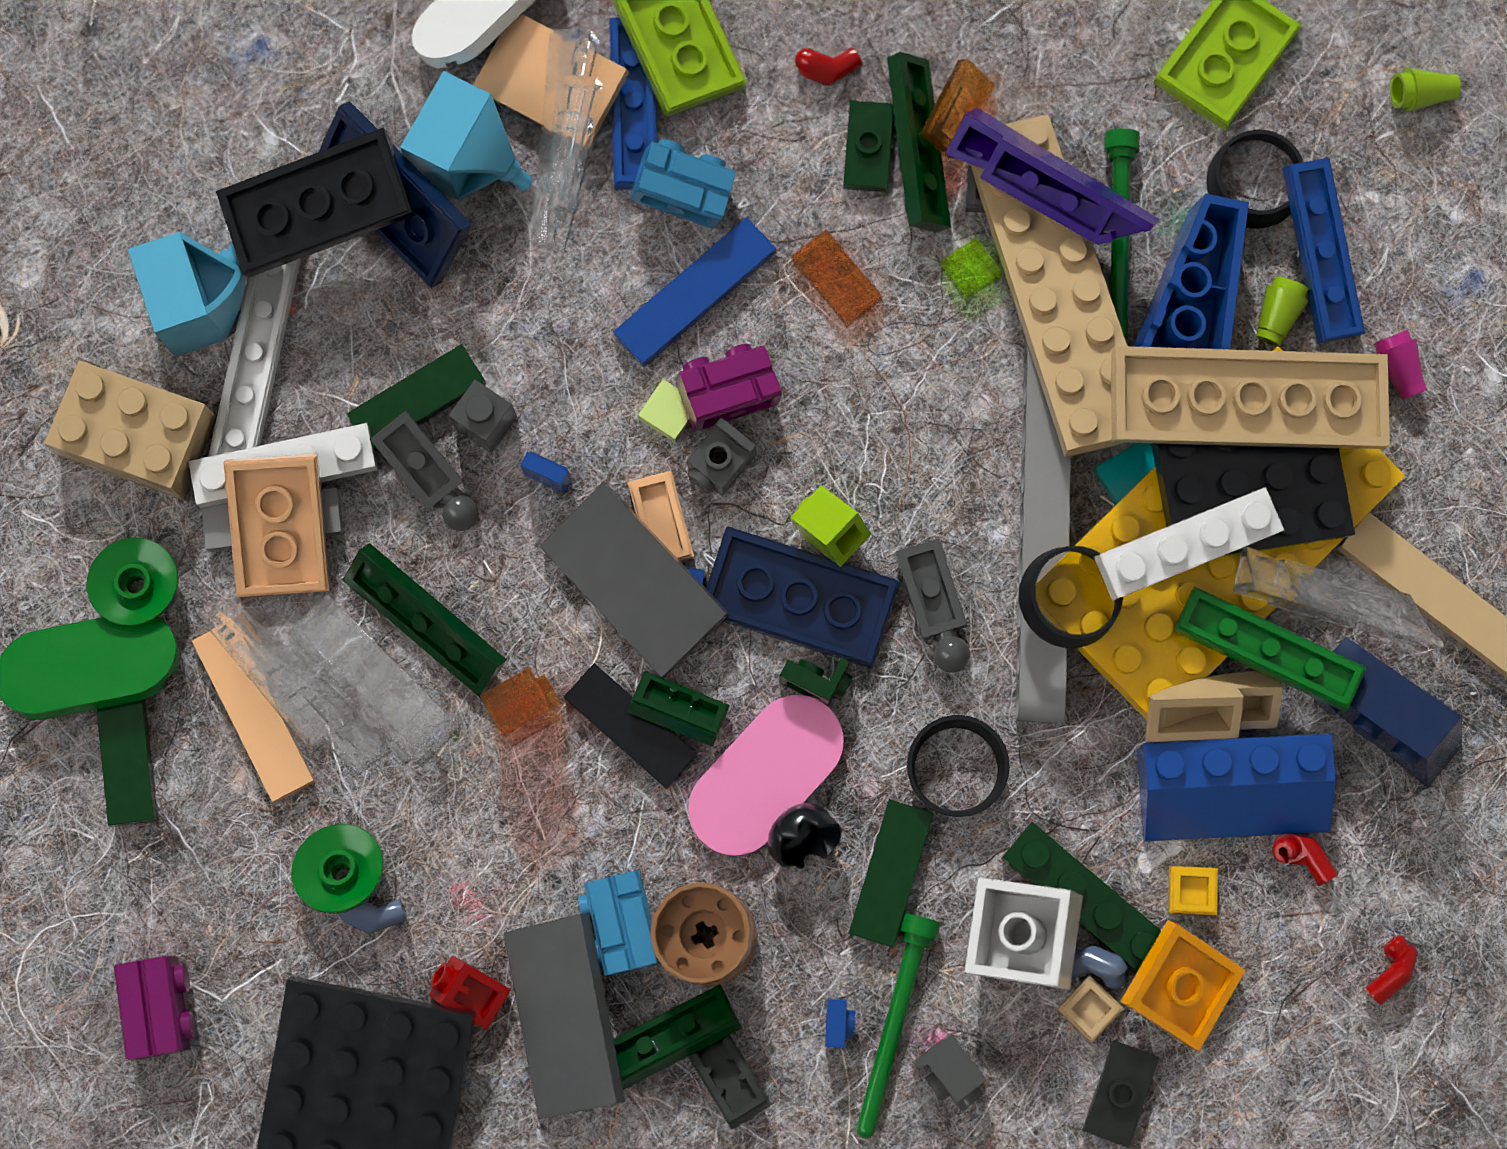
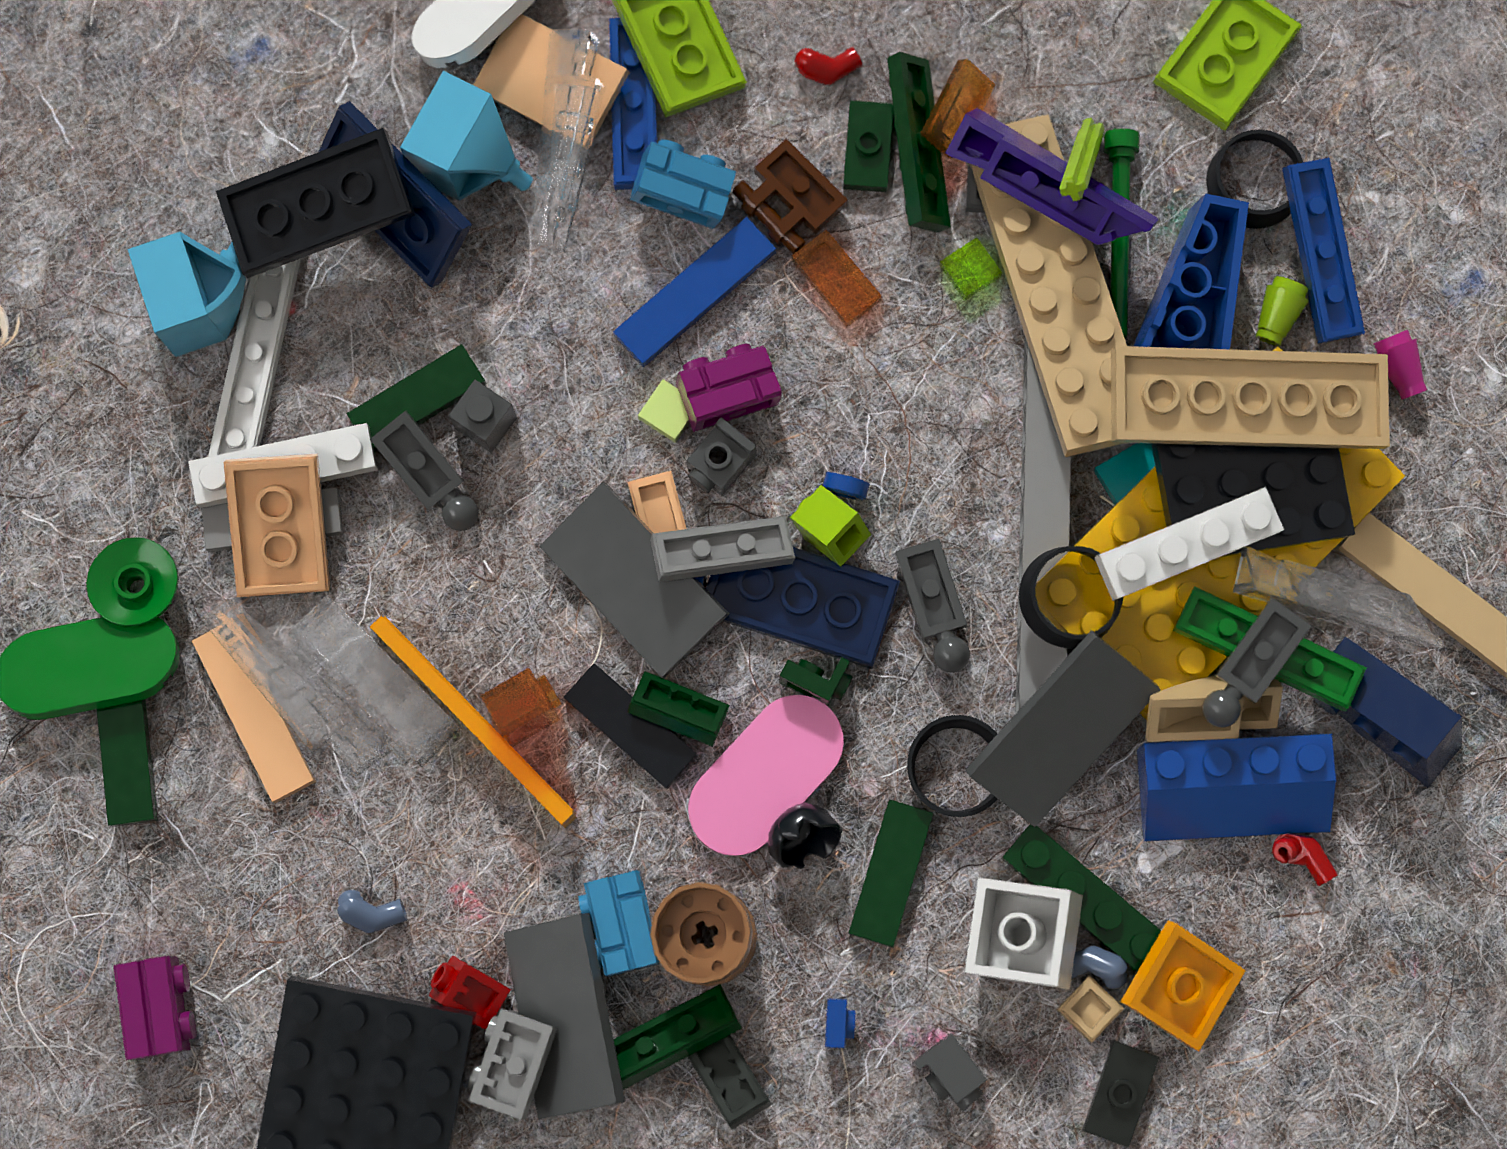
(130, 429): tan brick -> none
(324, 856): green dish -> none
(424, 619): dark green plate -> none
(474, 721): none -> light orange tile
(511, 1063): none -> light grey bracket
(546, 472): blue tile -> none
(722, 548): none -> light grey tile
(799, 186): none -> reddish brown plate
(846, 486): none -> blue tile
(918, 935): green piece -> none
(1062, 729): none -> dark grey tile
(1082, 159): none -> lime axle
(1192, 891): yellow tile -> none
(1255, 662): none -> dark grey plate
(1398, 972): red arm -> none
(1422, 88): lime cone -> none

